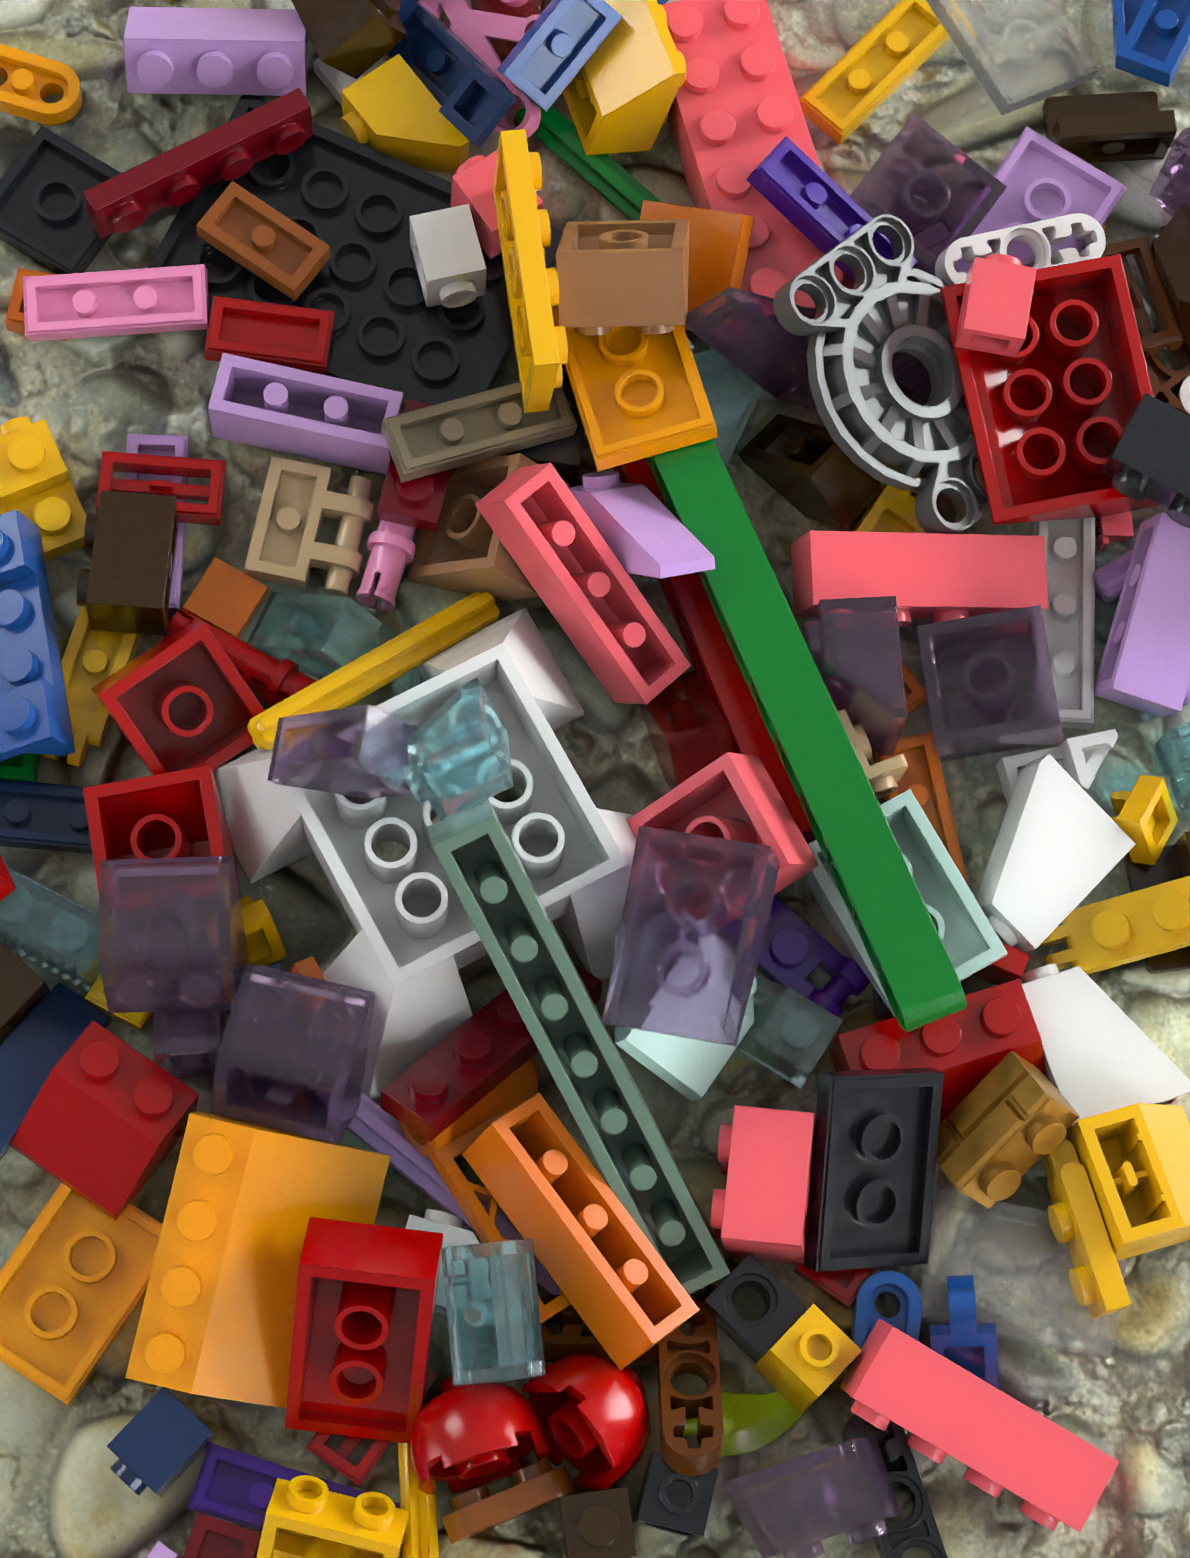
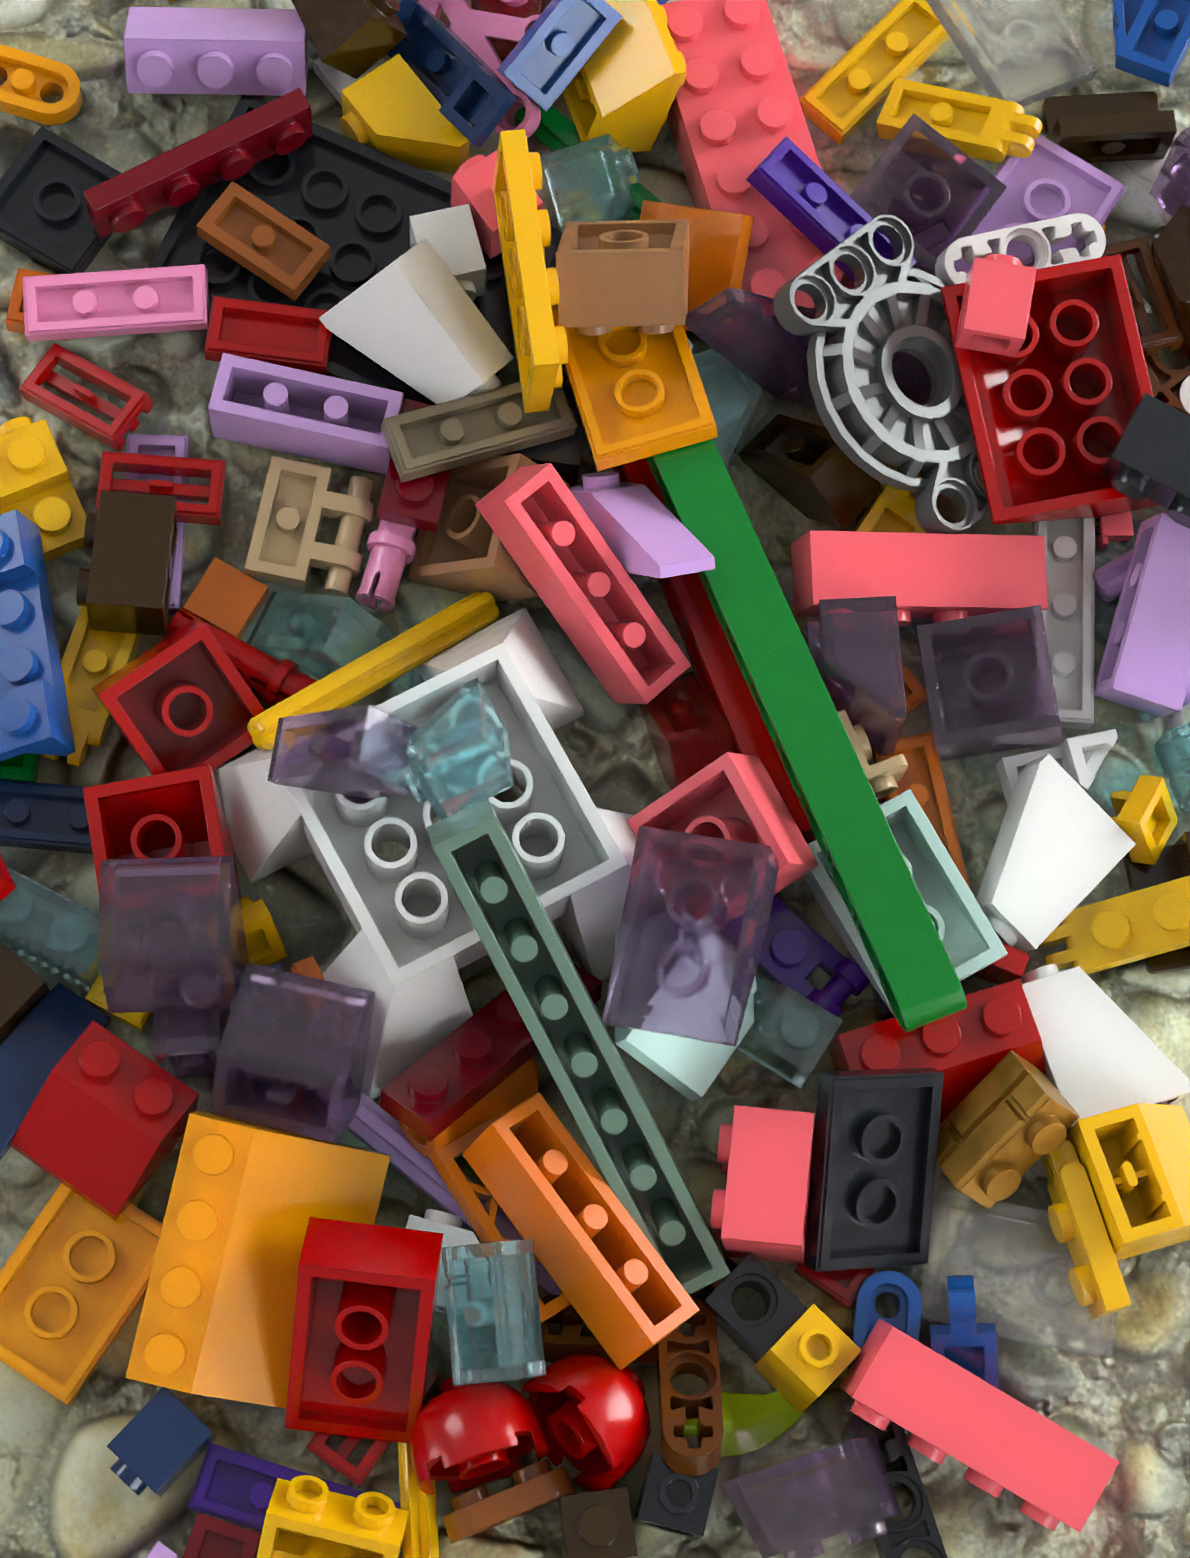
(122, 419): none -> red tile
(421, 328): none -> white slope
(591, 181): none -> clear light blue slope
(972, 122): none -> yellow hinge

